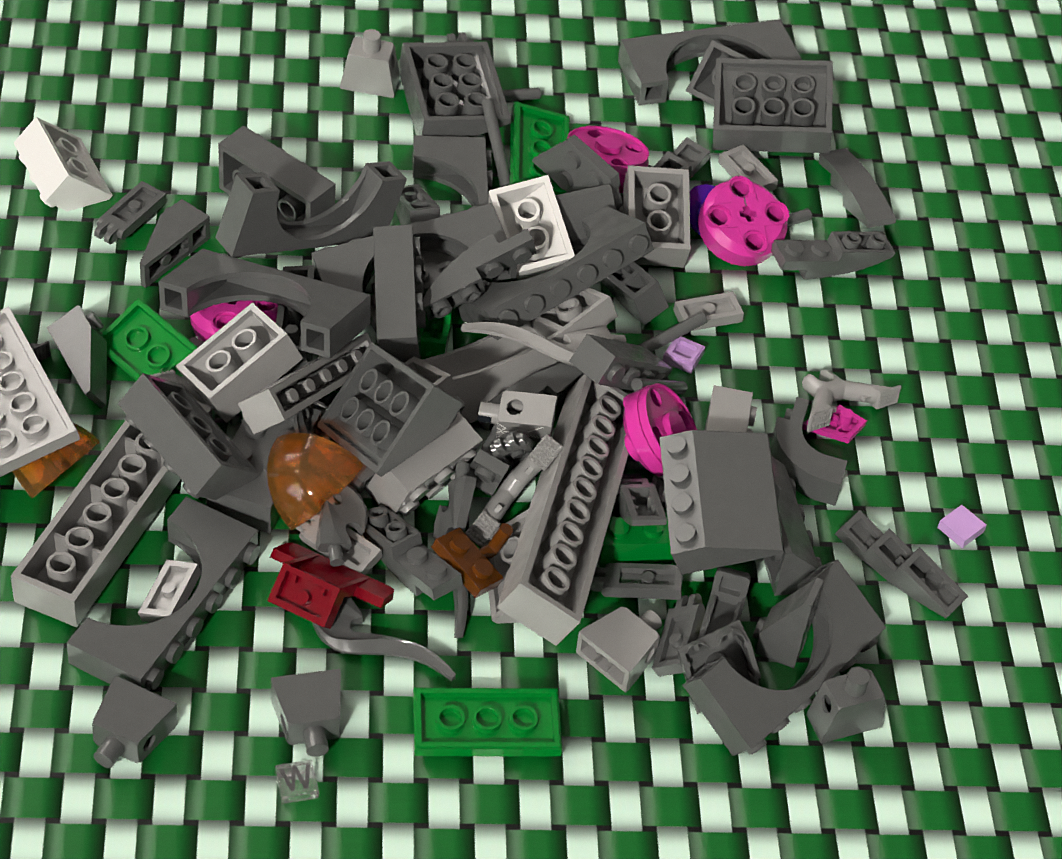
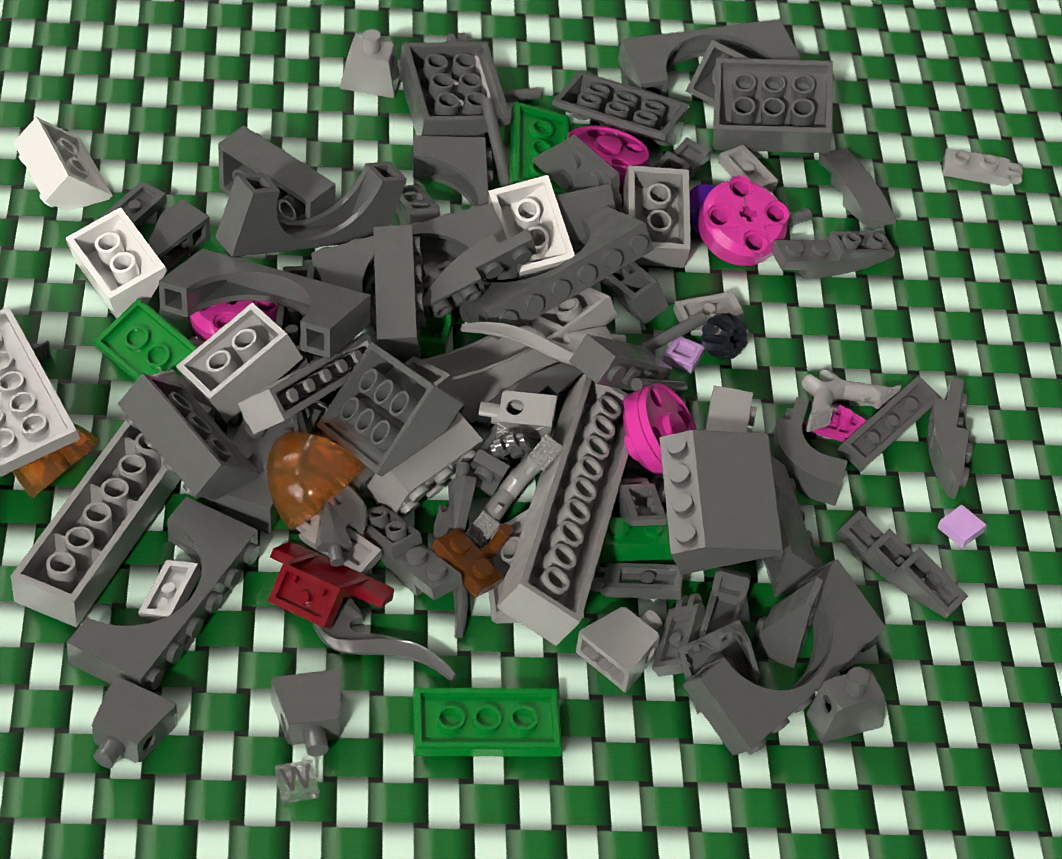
(84, 351): slope -> none
(117, 261): none -> white slope
(623, 108): none -> dark grey slope
(724, 336): none -> black piece
(889, 424): none -> dark grey plate
(948, 440): none -> dark grey slope
(981, 168): none -> light grey hinge

